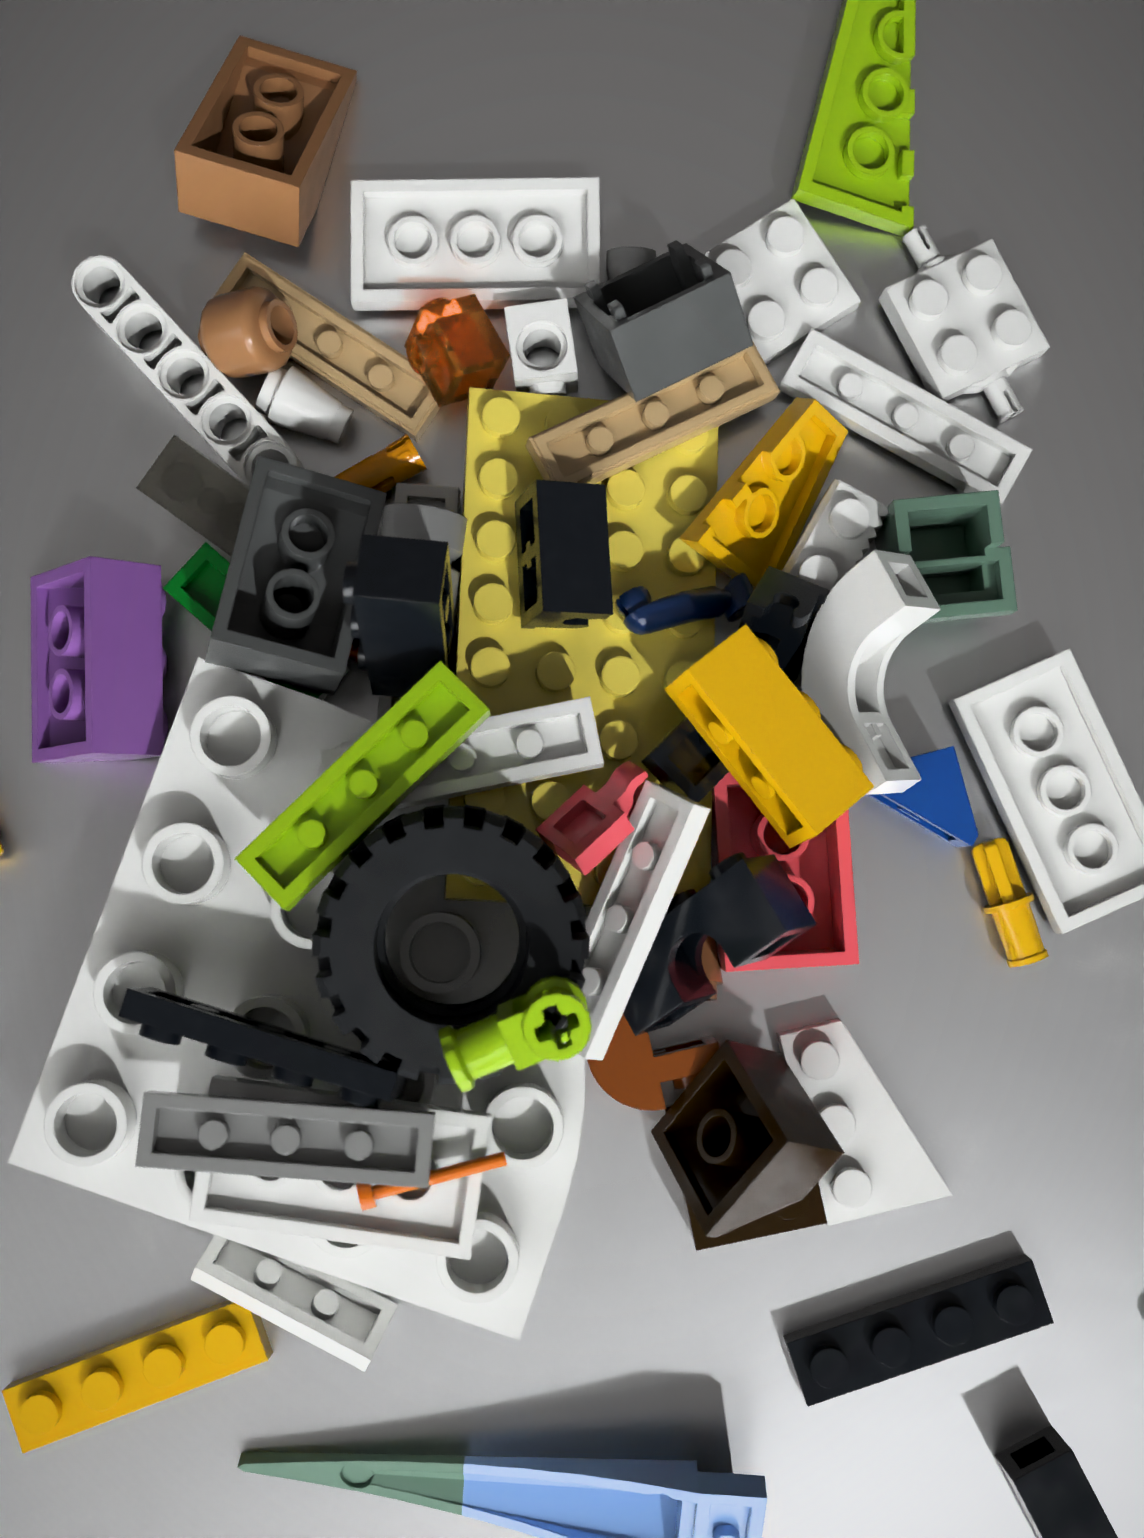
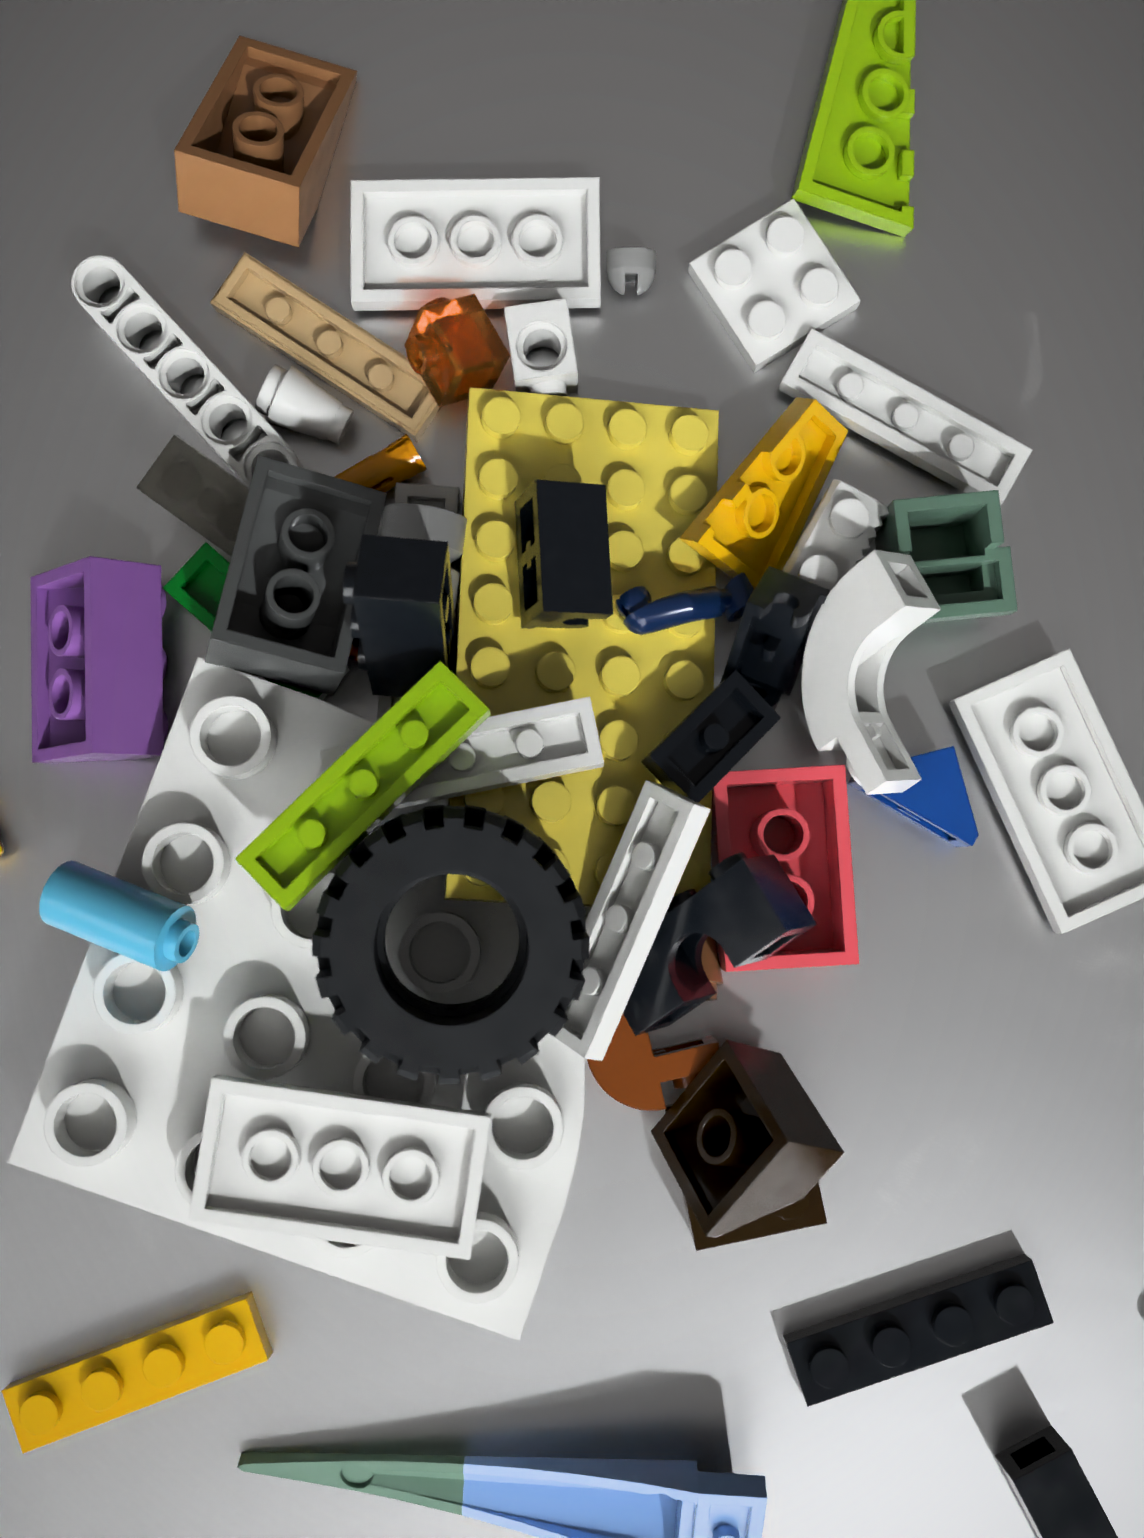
(119, 916): none -> medium azure brick
(236, 1037): black plate -> none
(247, 332): medium nougat head -> none
(285, 1139): light grey plate -> none
(302, 1300): white plate -> none
(370, 1193): orange piece -> none
(519, 1033): lime connector -> none
(594, 822): coral plate -> none
(631, 431): tan tile -> none
(663, 320): dark grey container -> none
(770, 737): yellow brick -> none
(881, 1157): white wing -> none
(963, 322): white plate -> none
(1008, 902): yellow axle -> none

